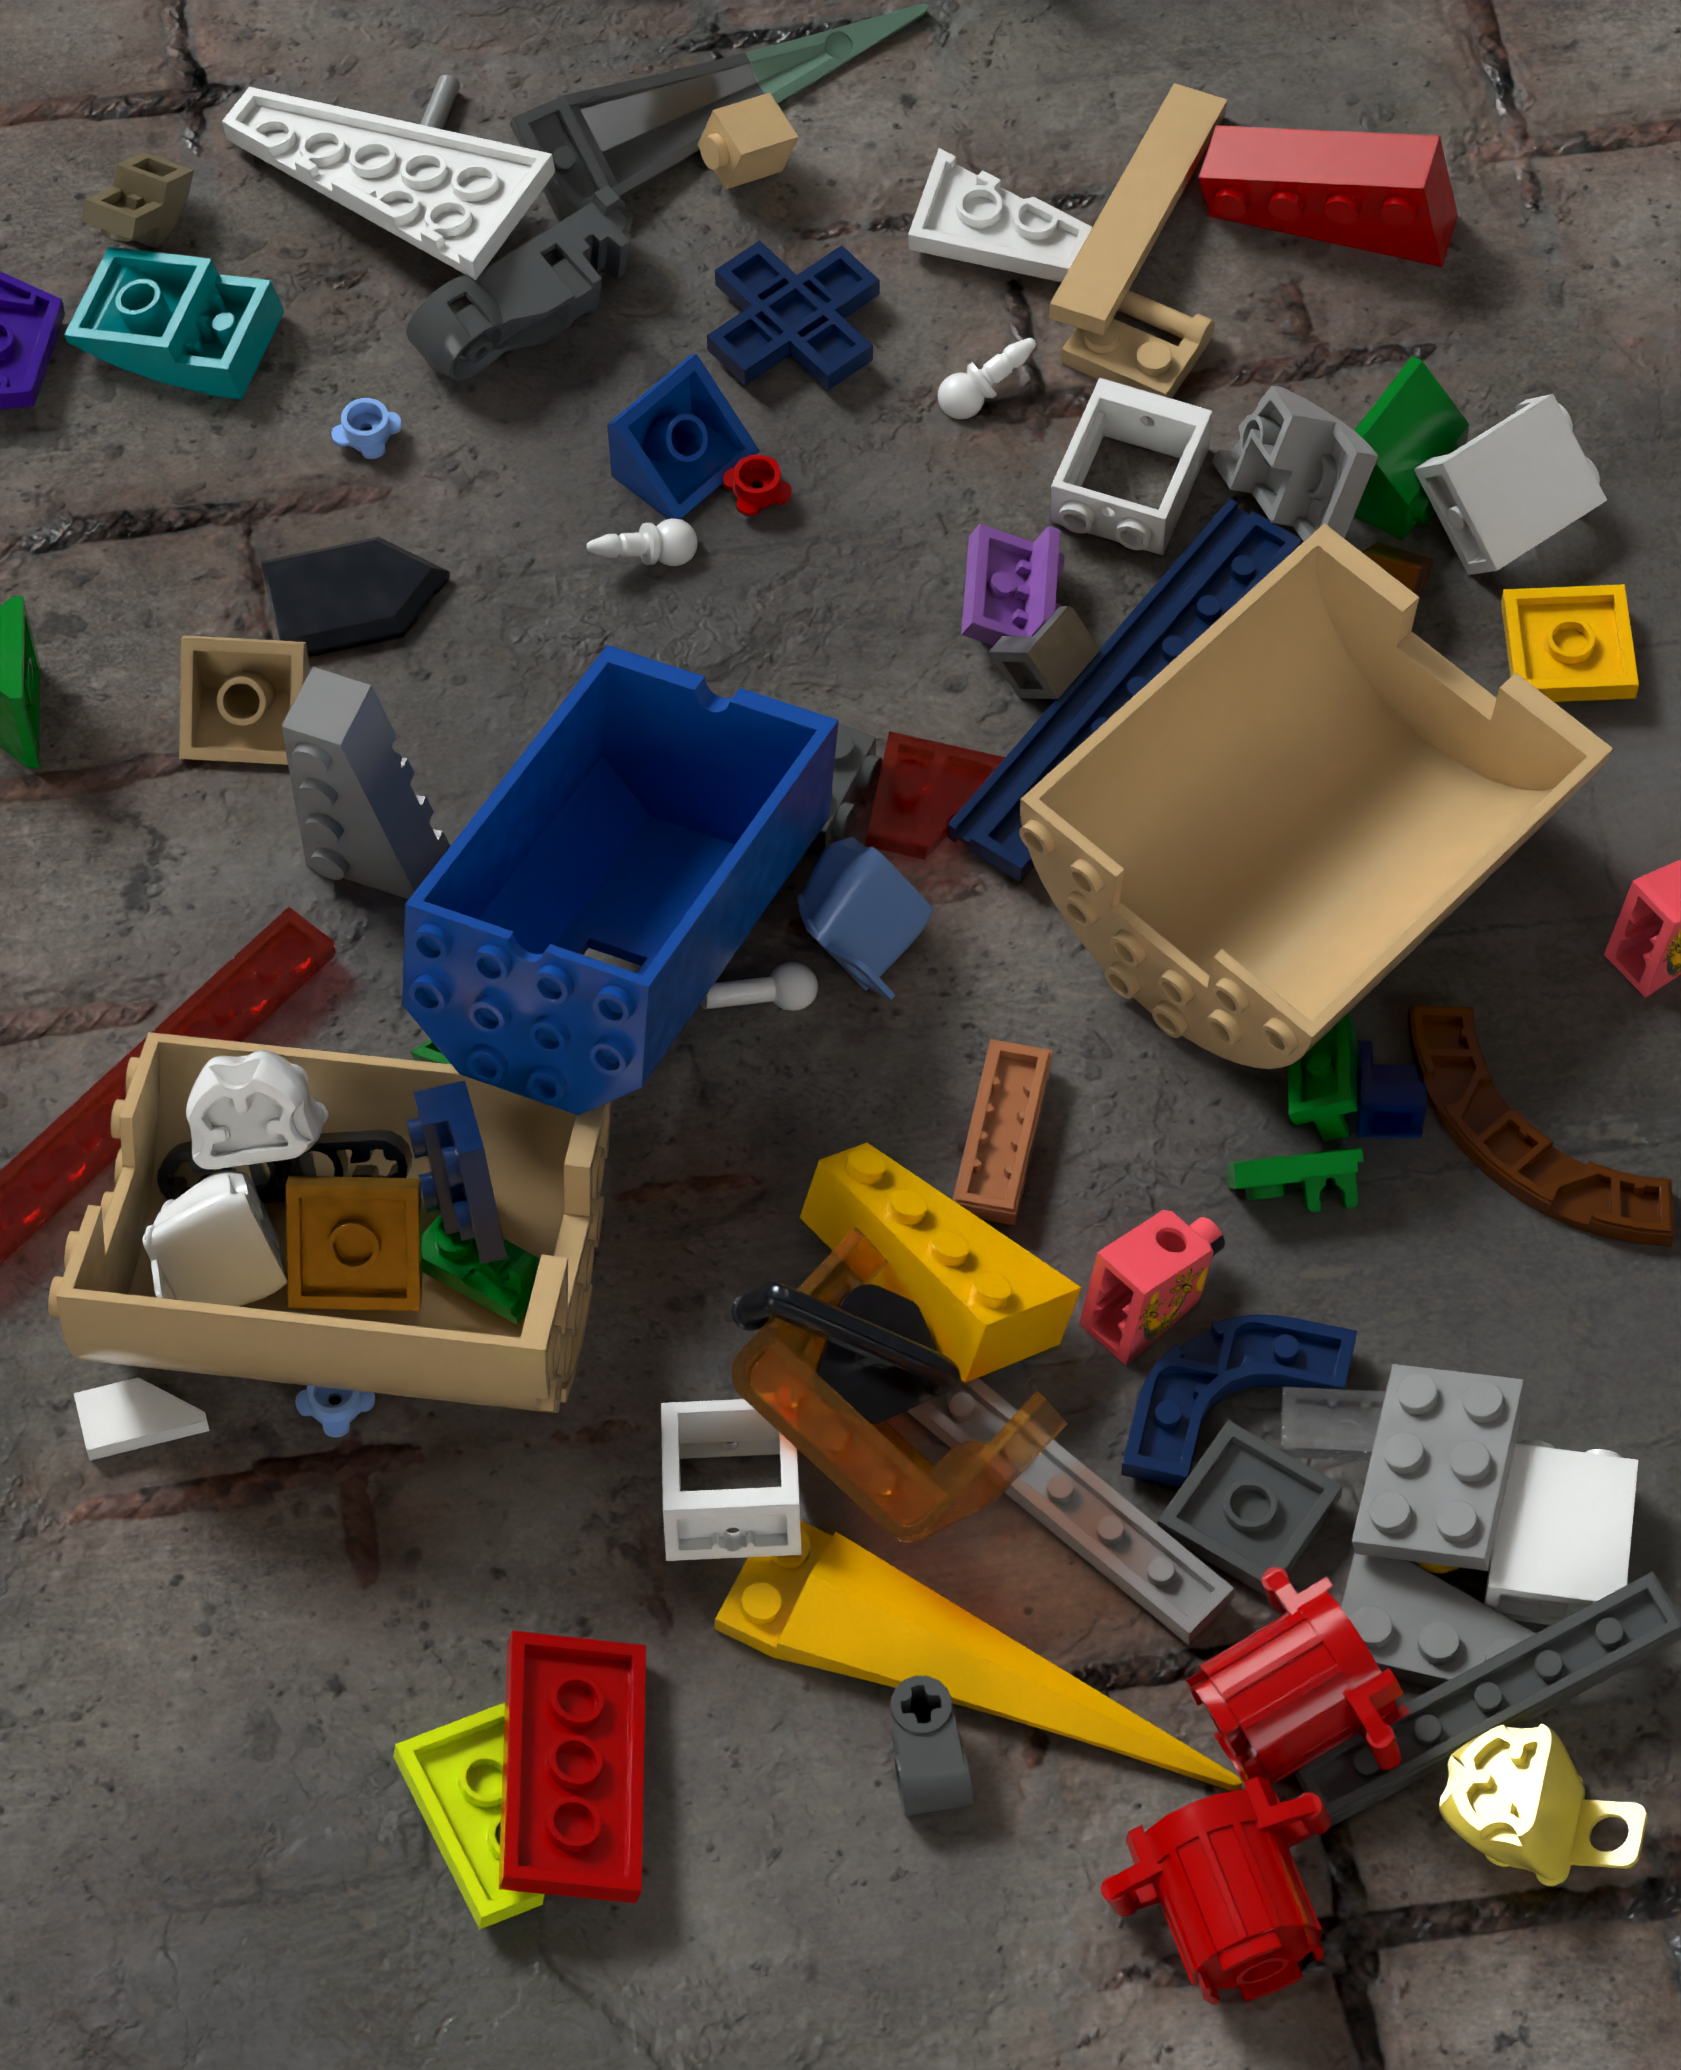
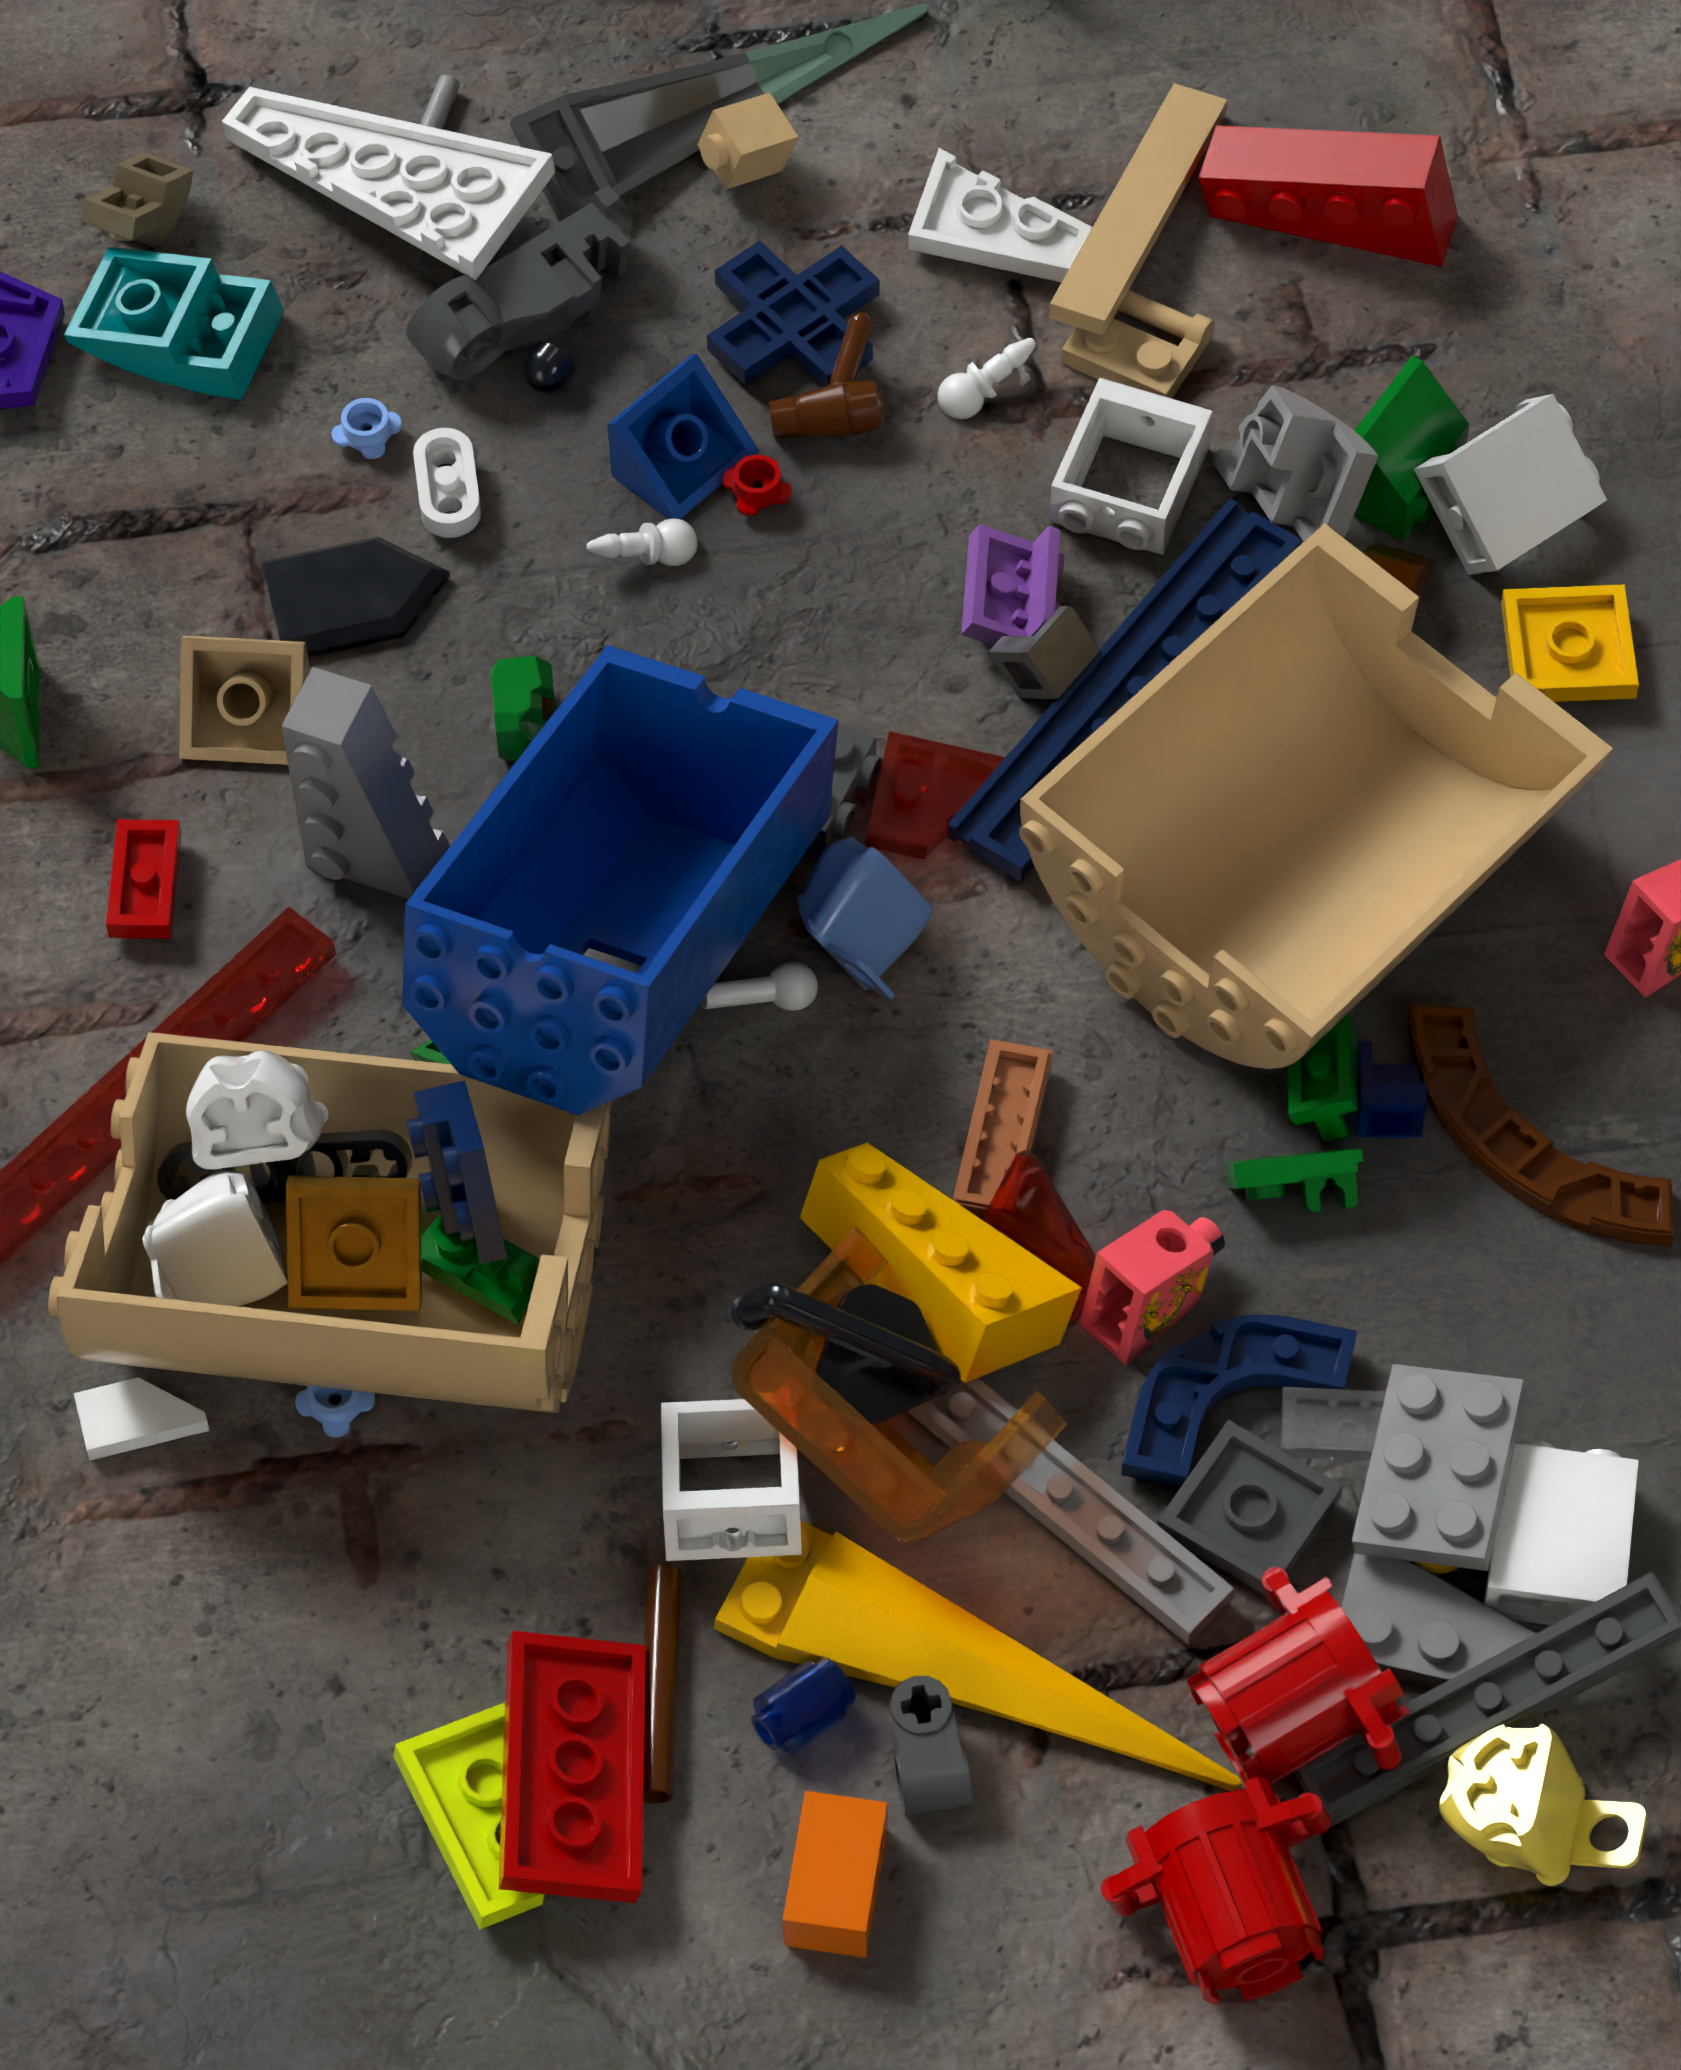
(144, 879): none -> red plate
(448, 486): none -> white plate
(521, 702): none -> green rock
(547, 367): none -> black hinge
(661, 1680): none -> reddish brown piece
(802, 1705): none -> clear blue brick
(835, 1874): none -> orange panel
(840, 407): none -> reddish brown piece
(1037, 1219): none -> clear red wing

